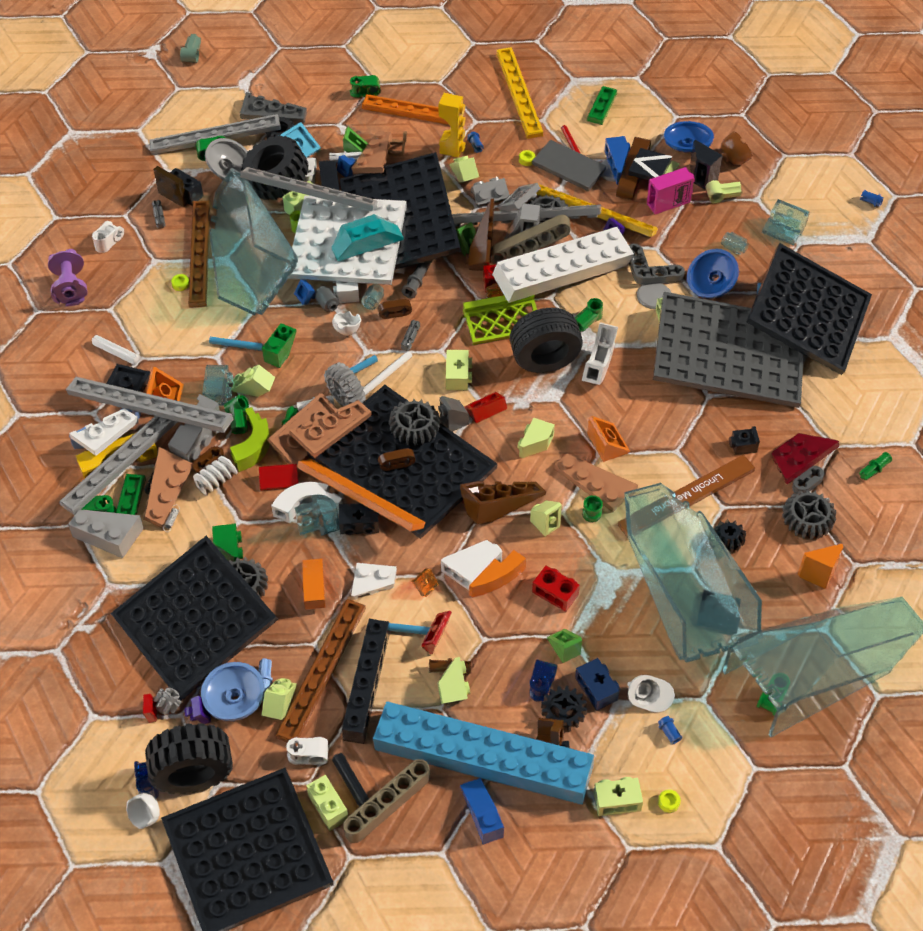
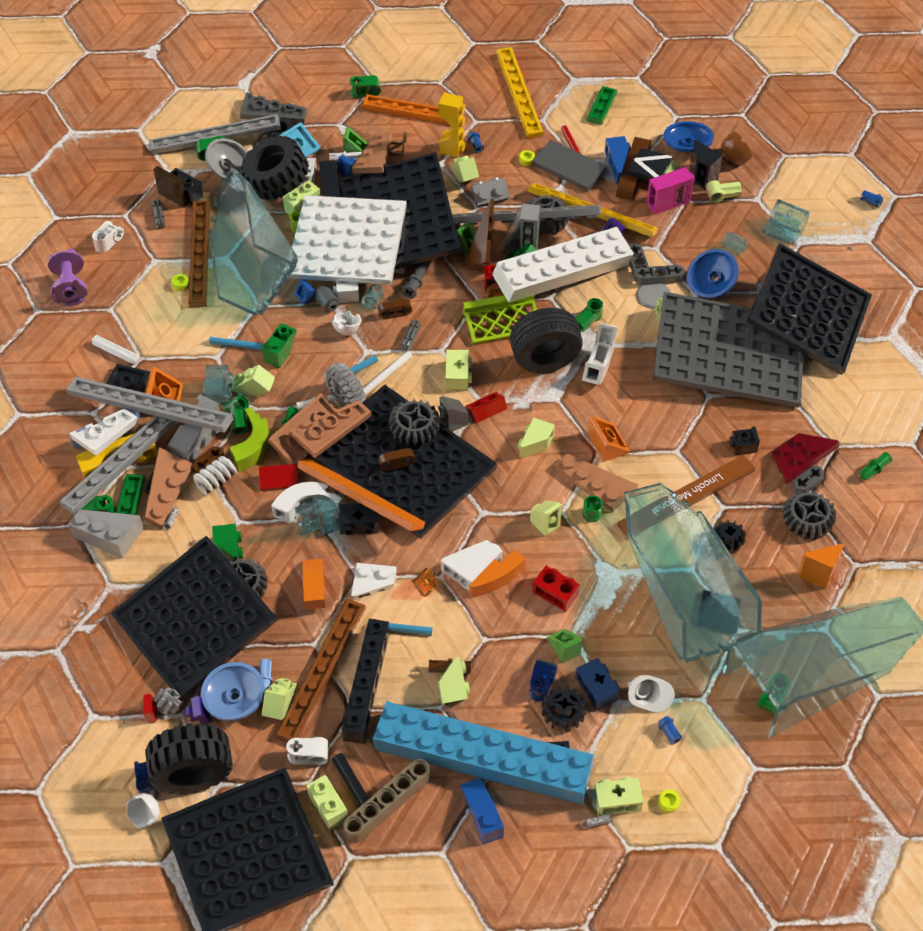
(190, 52): sand green piece -> none
(309, 189): light grey tile -> none
(364, 236): teal wedge -> none
(436, 631): red slope -> none
(491, 502): reddish brown wedge -> none
(519, 197): light grey plate -> none
(535, 234): dark tan beam -> none
(550, 731): reddish brown panel -> none
(598, 820): none -> white piece

